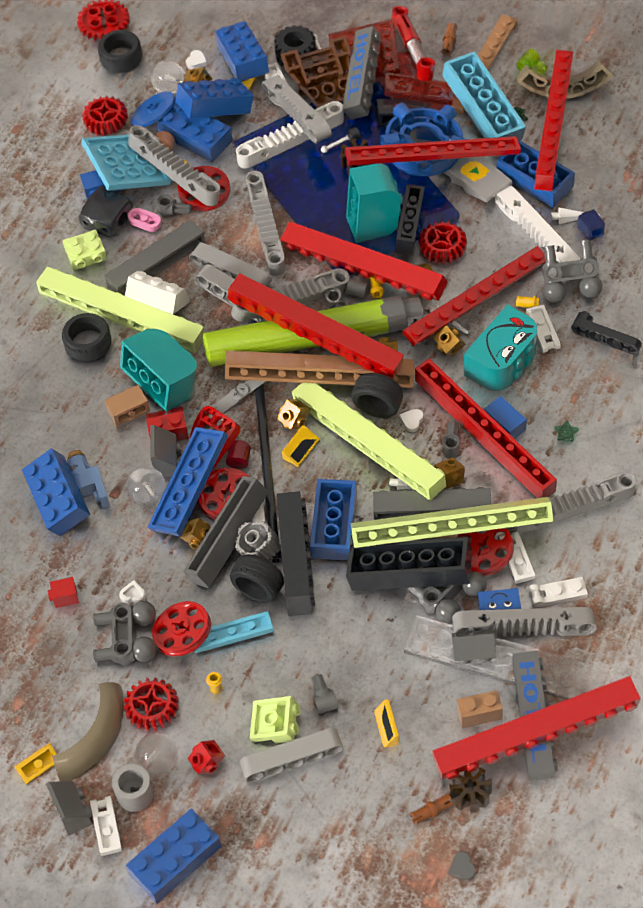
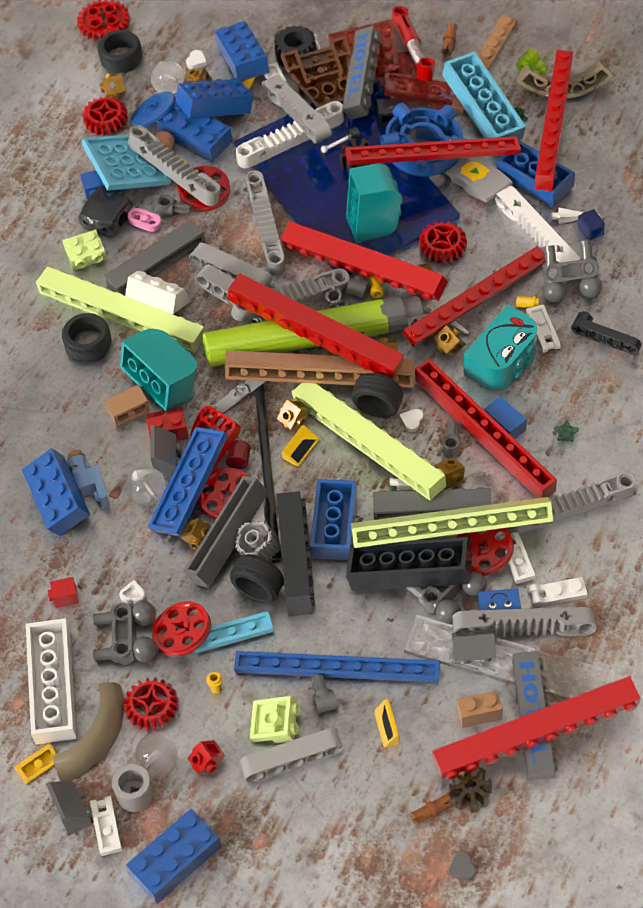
(50, 681): none -> white brick
(117, 80): none -> pearl gold brick
(337, 666): none -> blue plate
(409, 219): black brick -> none

